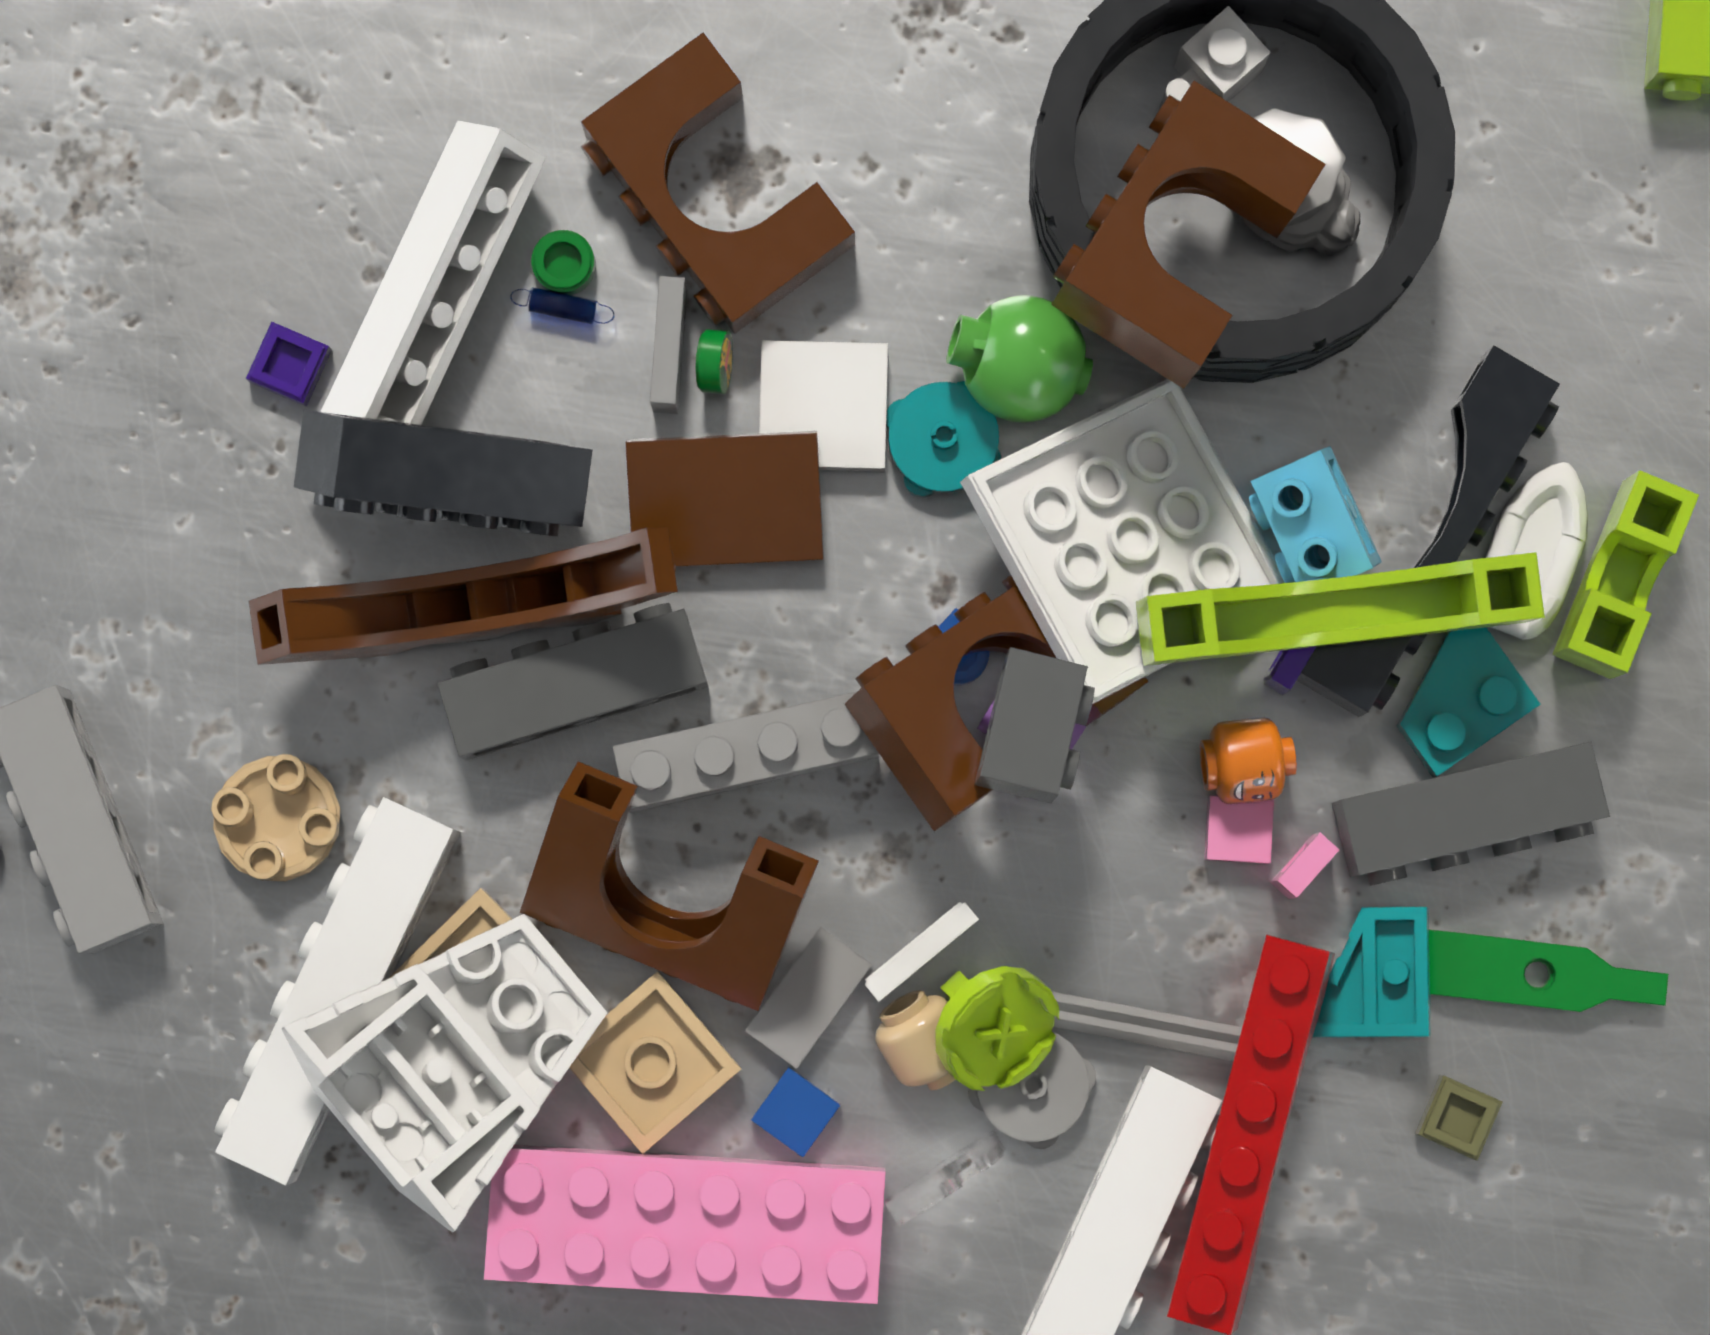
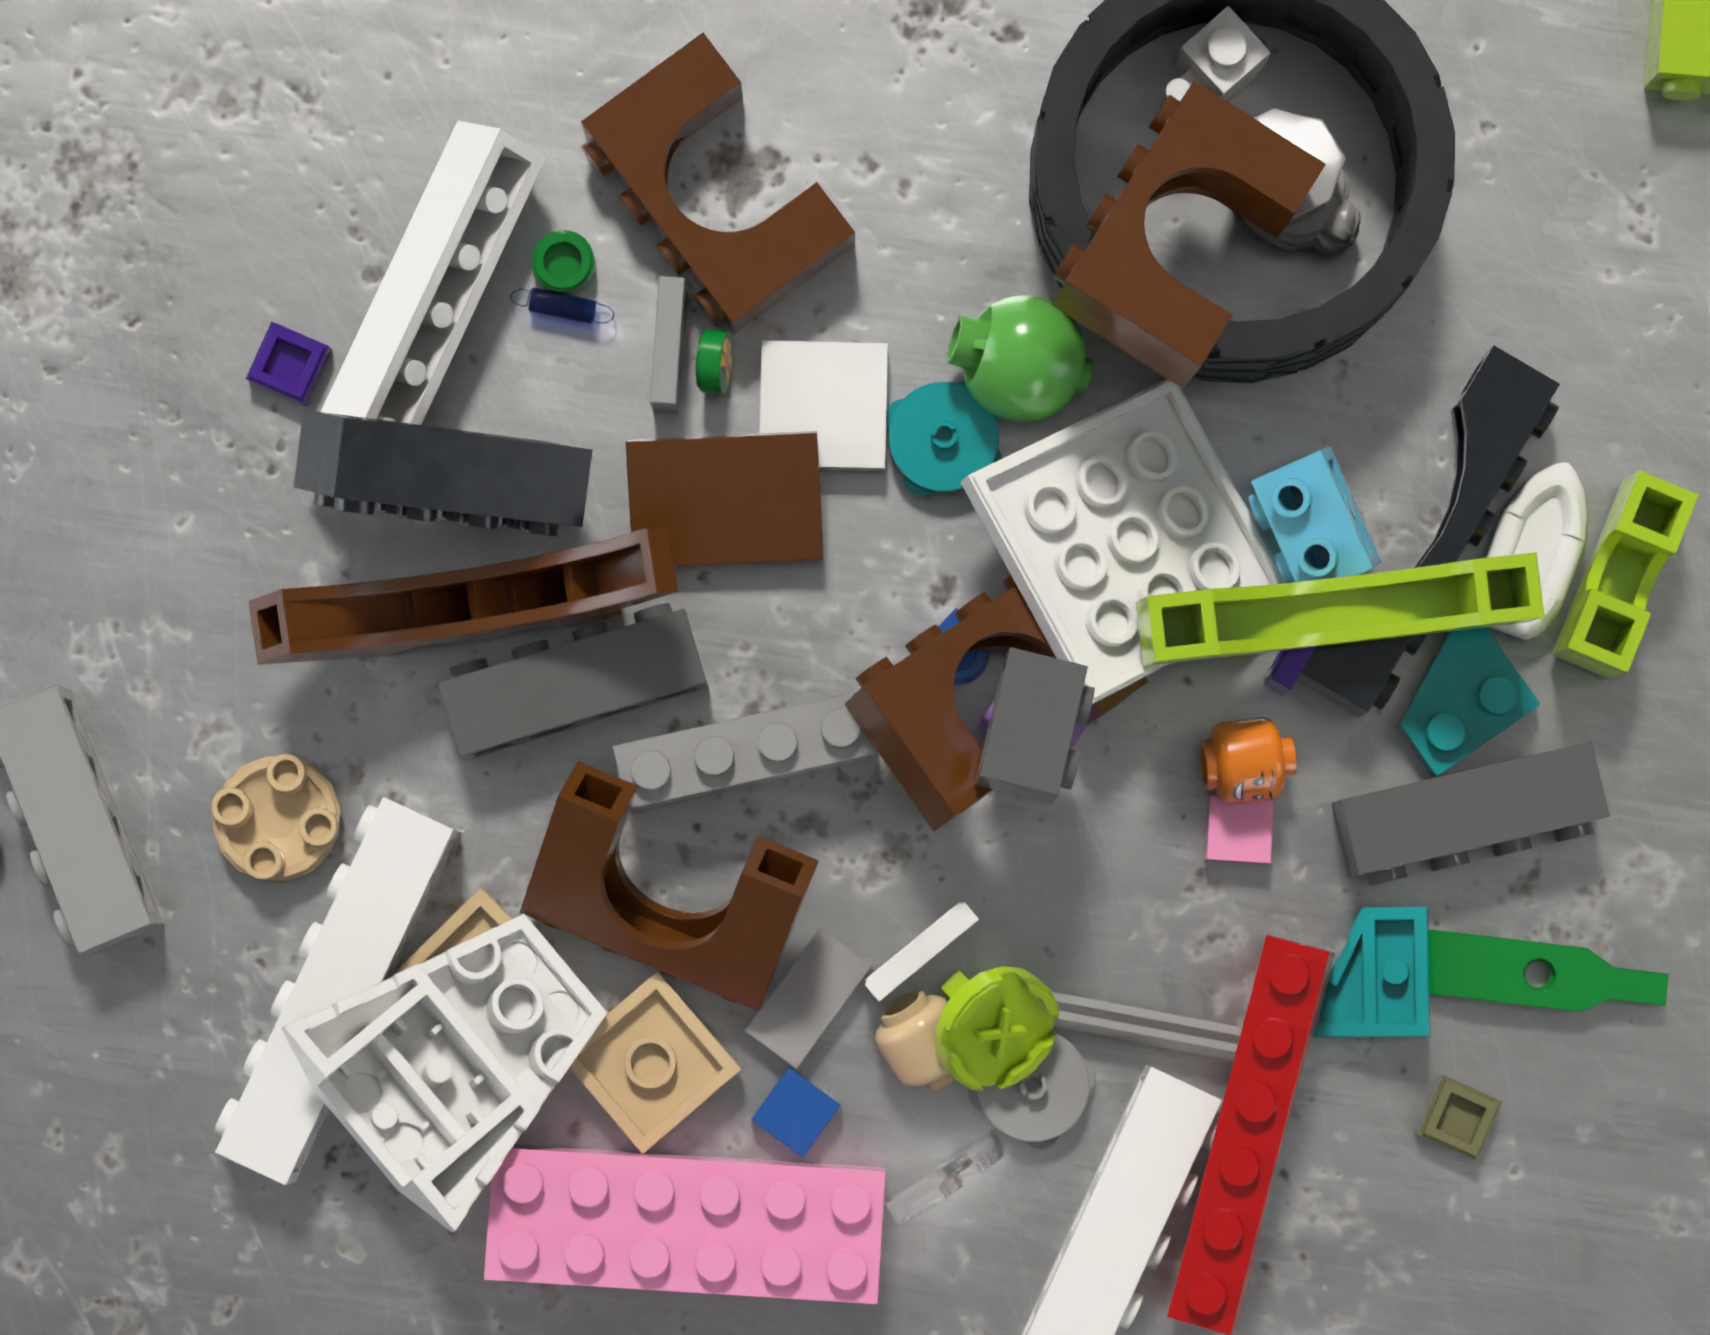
(1304, 866): bright pink tile -> none

